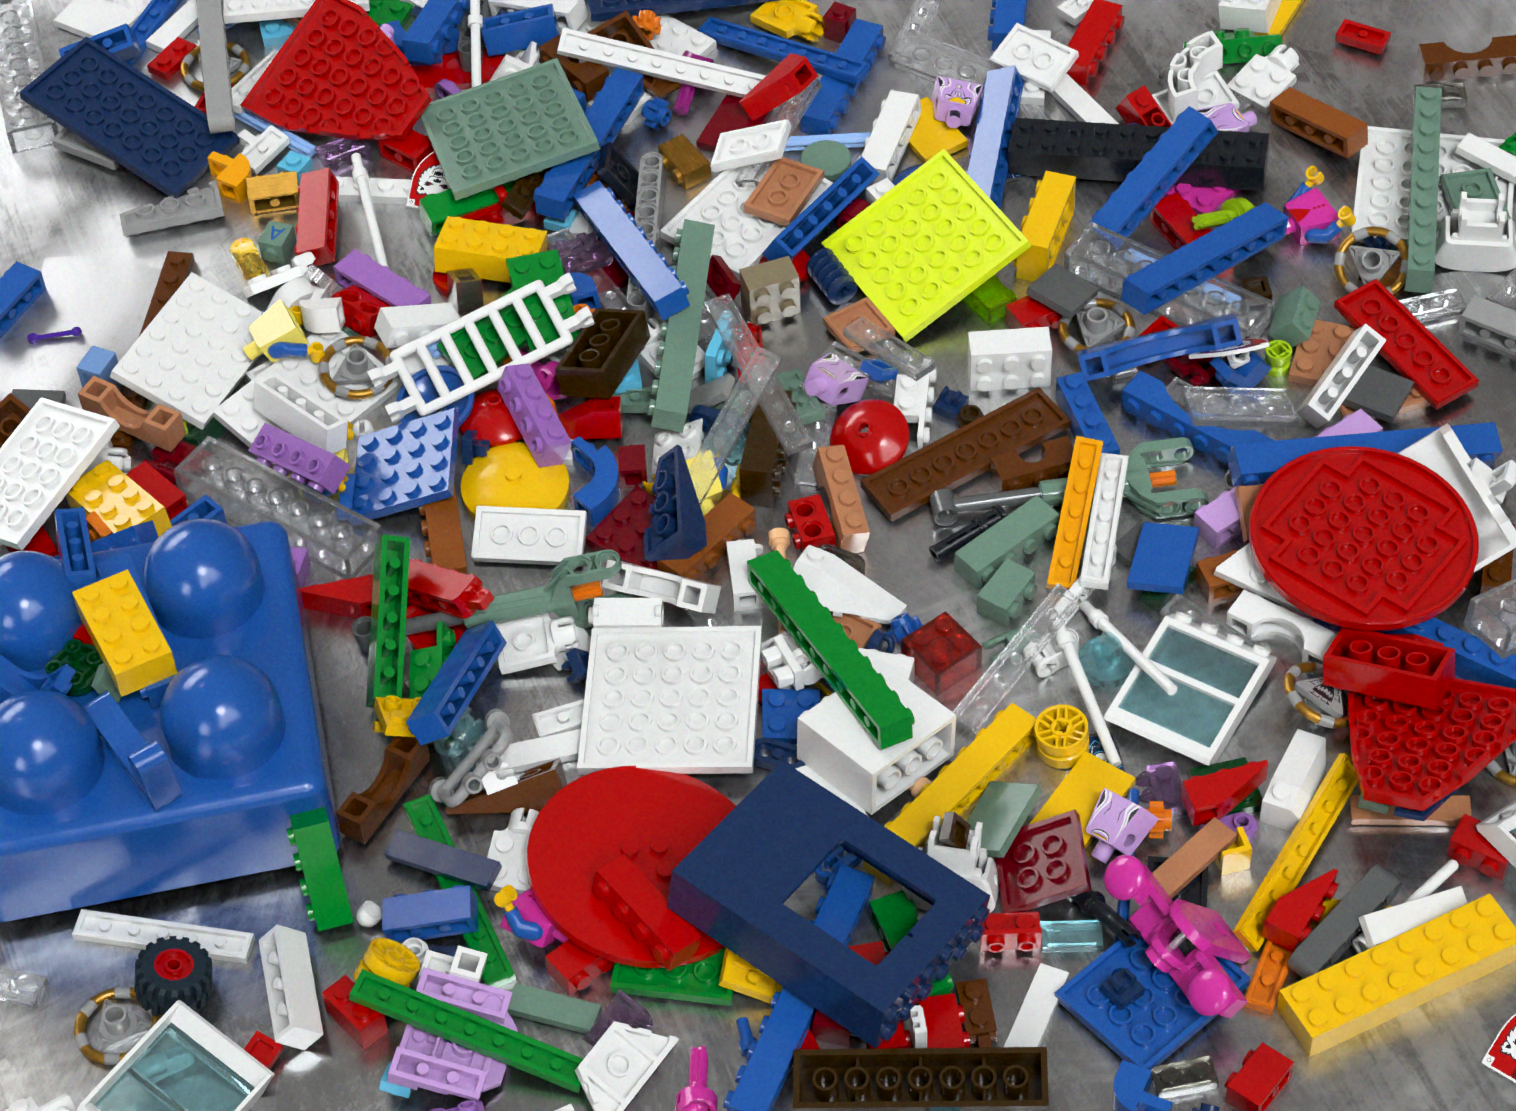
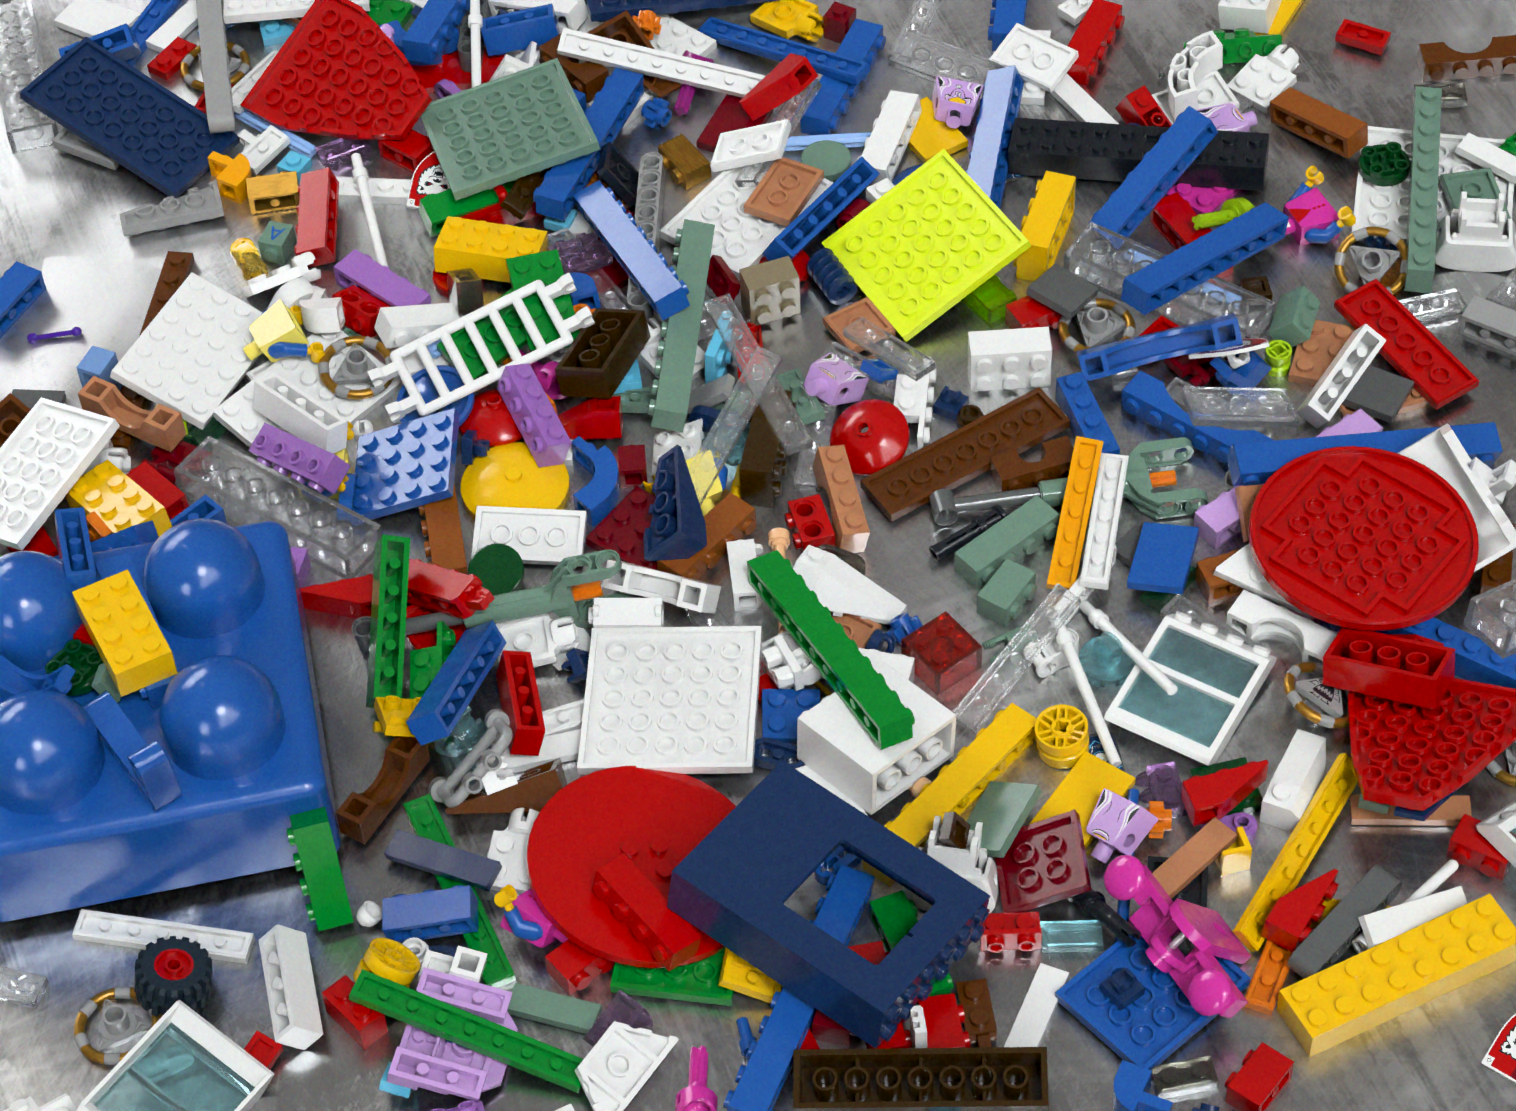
(322, 280): clear beam -> none
(498, 568): none -> dark green tile
(521, 702): none -> red brick
(1384, 164): none -> dark green tile

